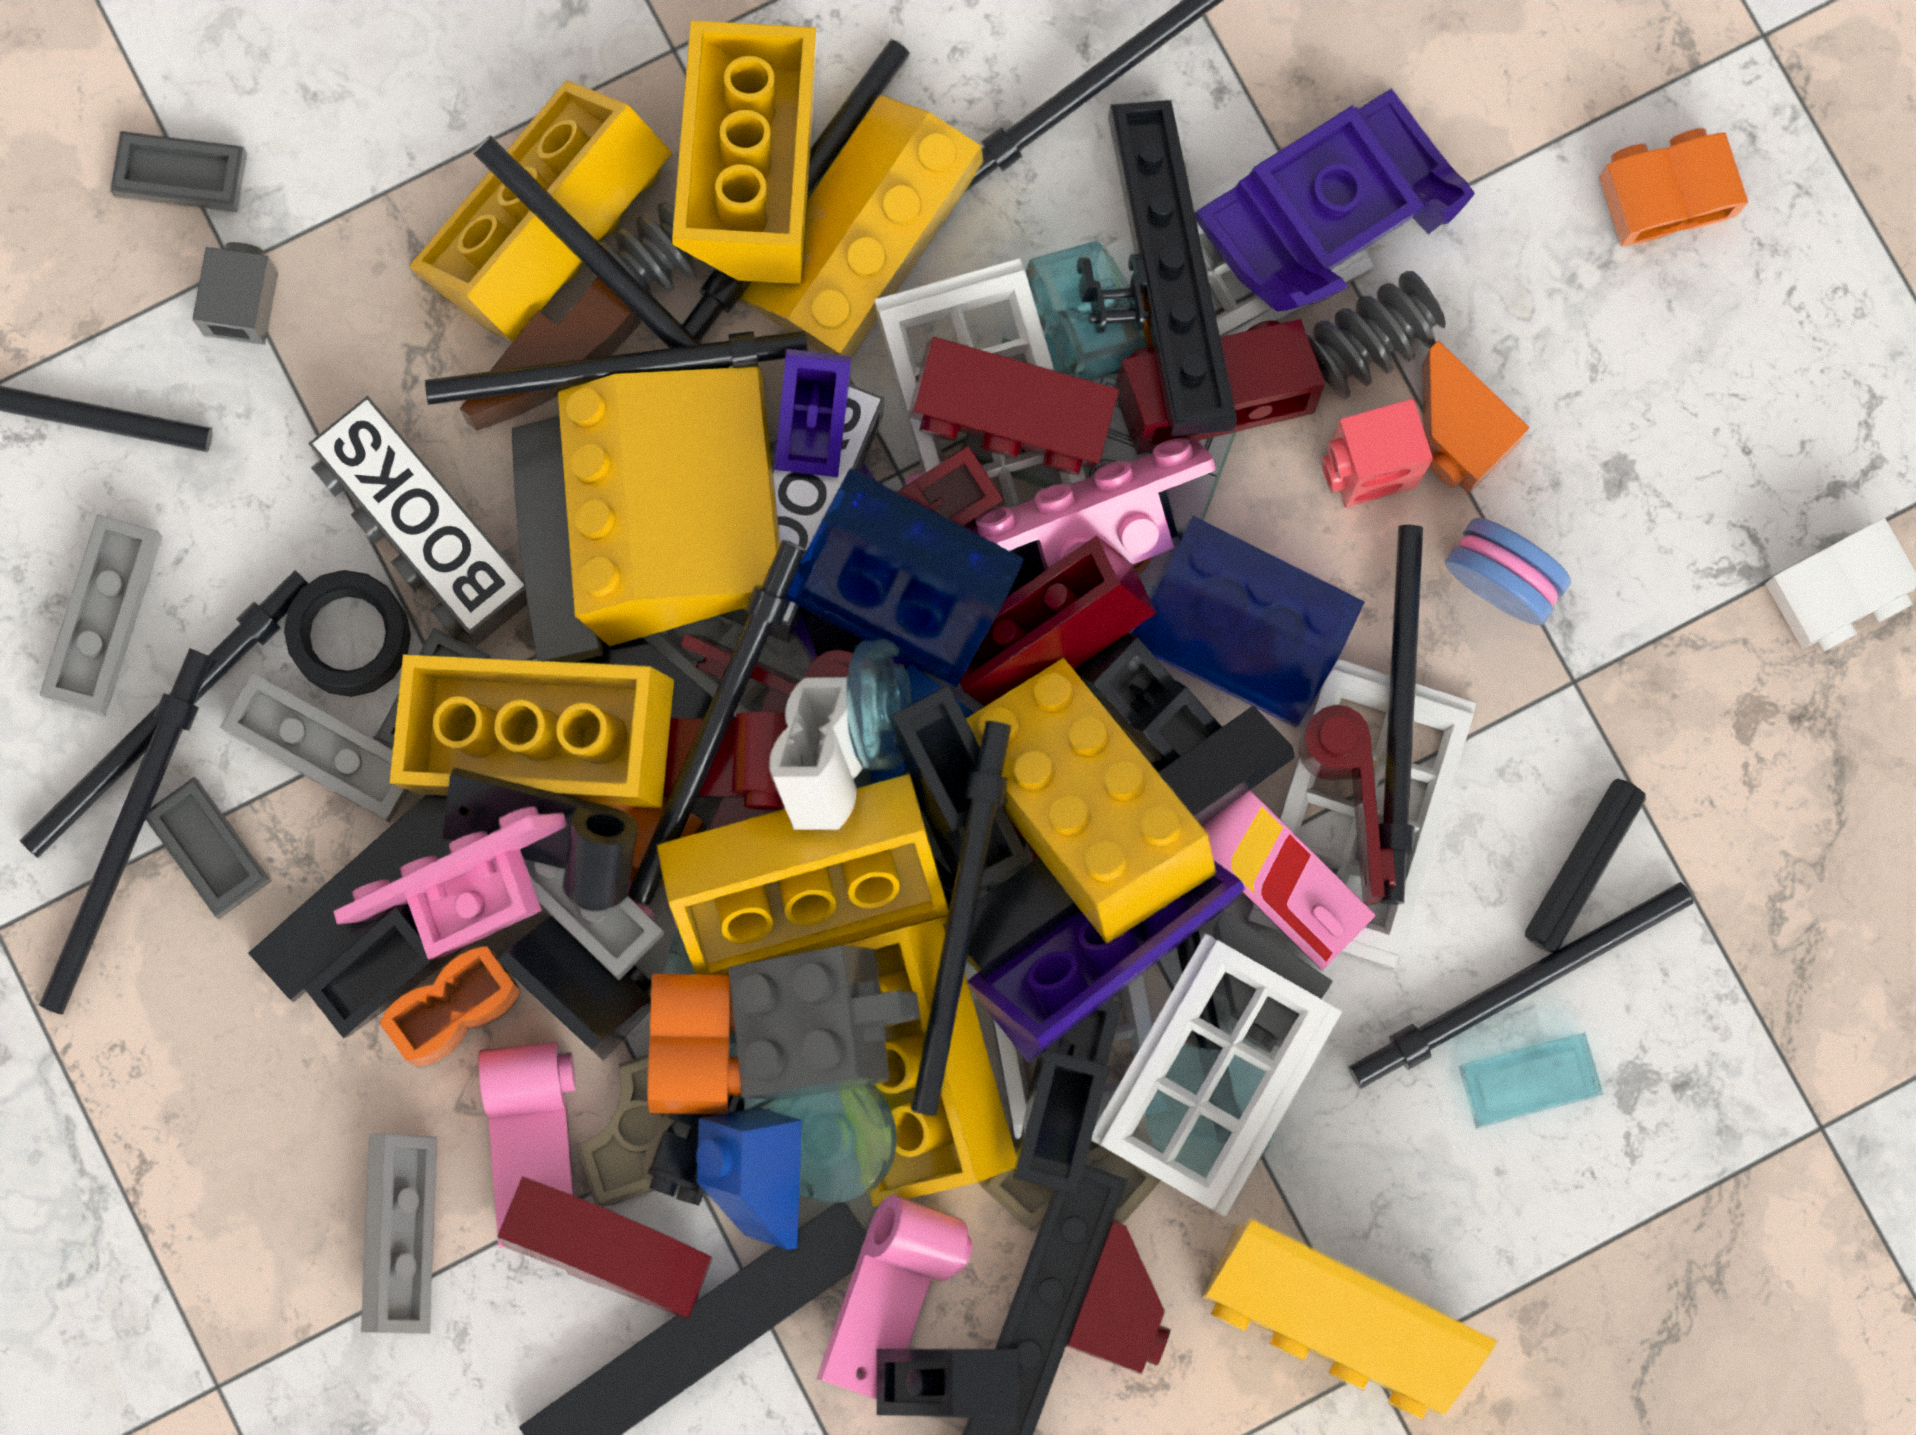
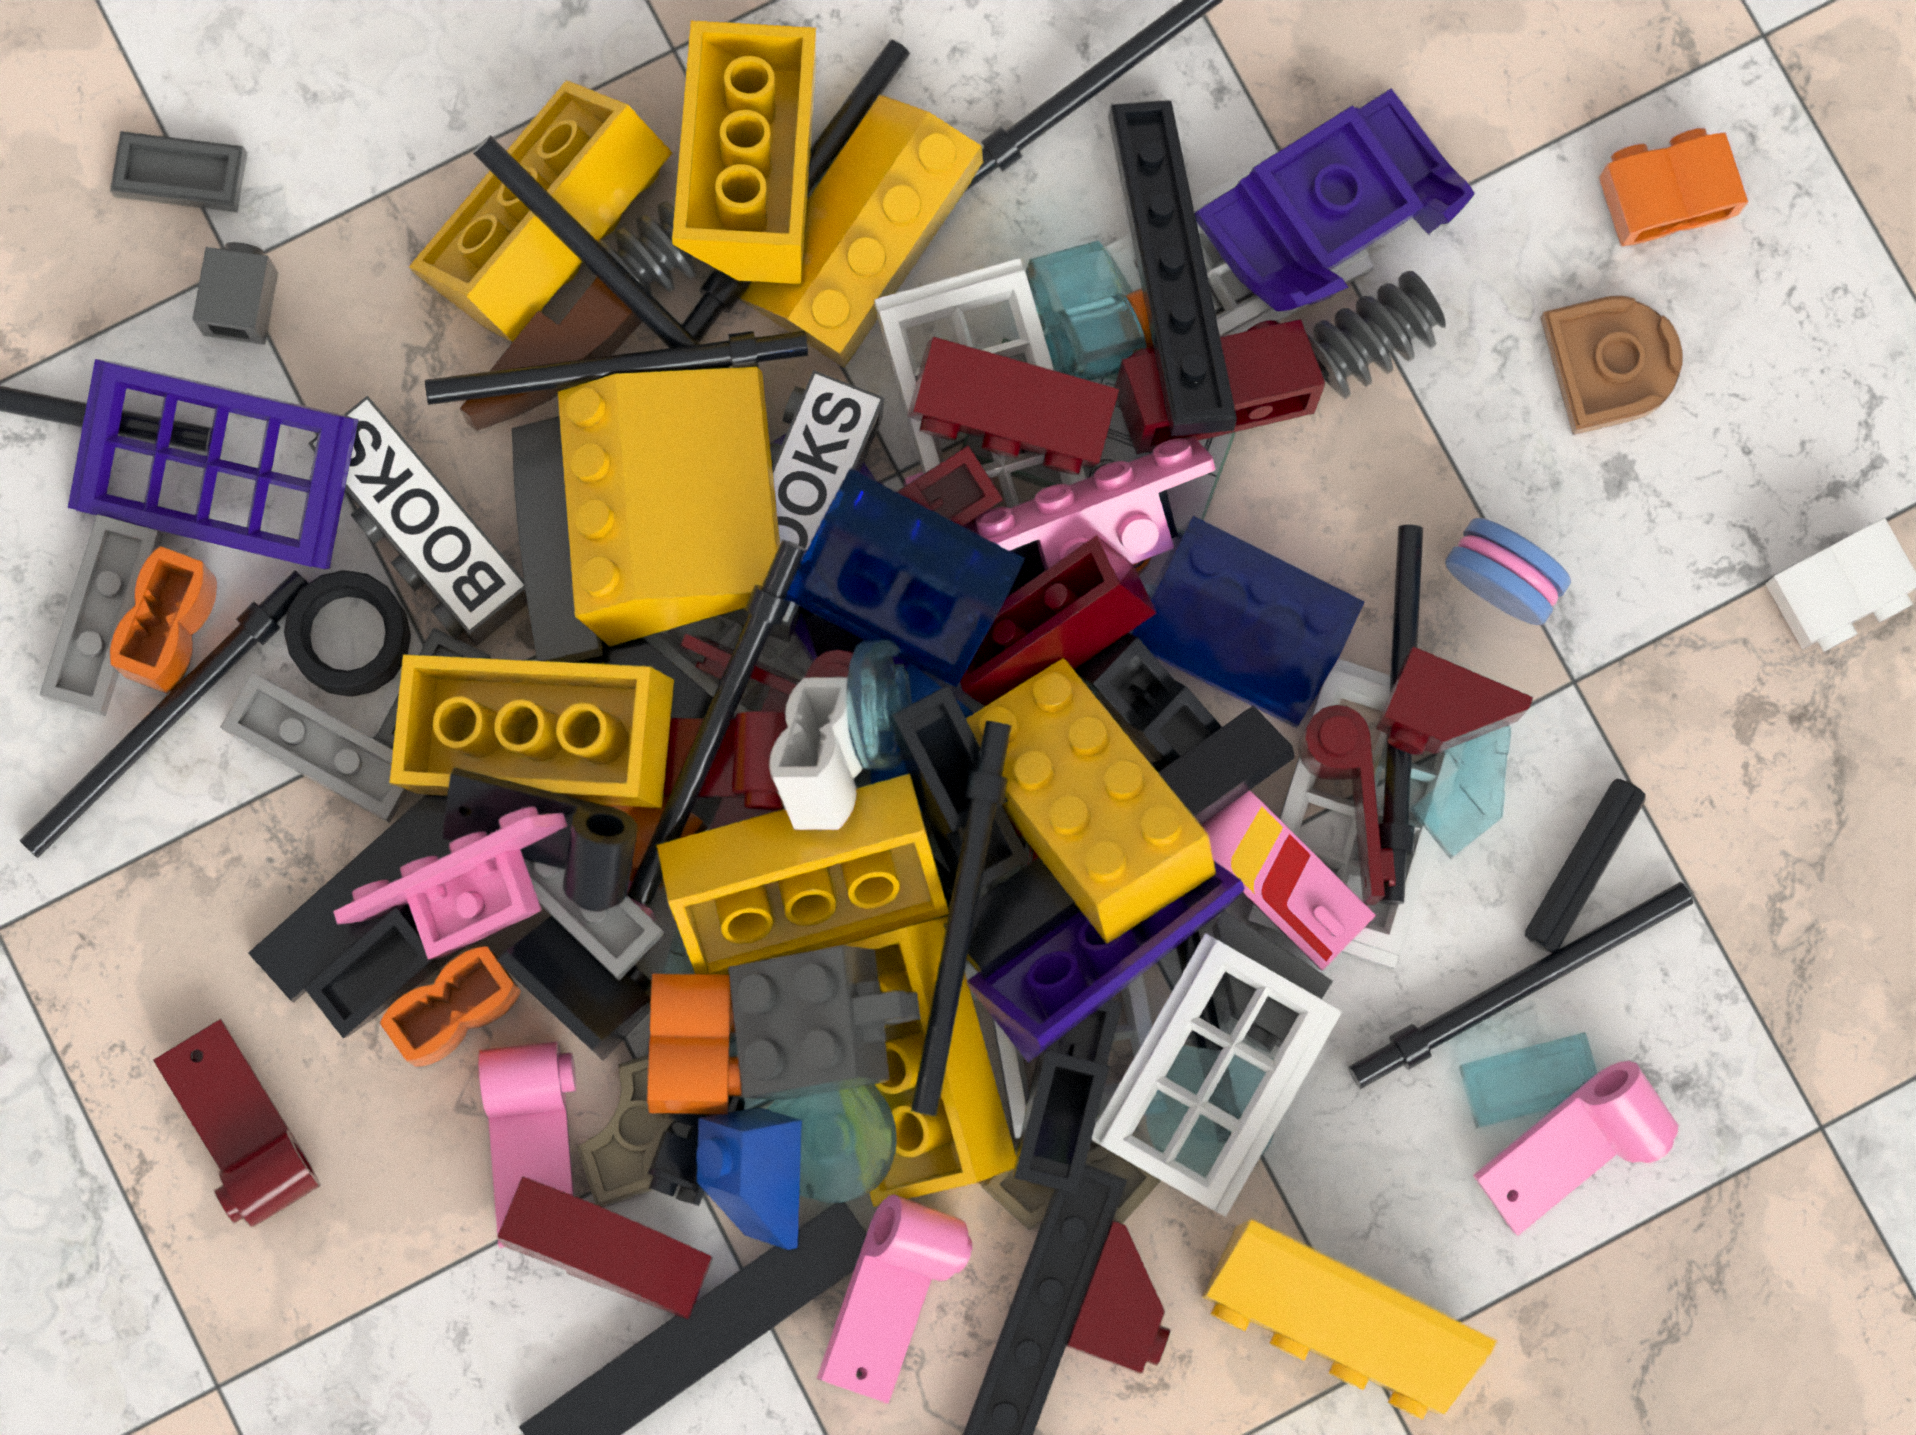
(171, 605): none -> orange brick
(174, 715): black bar -> none
(206, 848): dark grey tile -> none
(238, 1125): none -> dark red door
(323, 490): none -> dark purple piece
(399, 1234): light grey plate -> none
(812, 412): dark purple slope -> none
(948, 1382): black slope -> none
(1092, 292): black piece -> none
(1377, 453): coral brick -> none
(1445, 705): none -> dark red slope
(1464, 421): orange slope -> none
(1471, 797): none -> clear light blue tile
(1603, 1118): none -> bright pink door
(1611, 360): none -> medium nougat tile

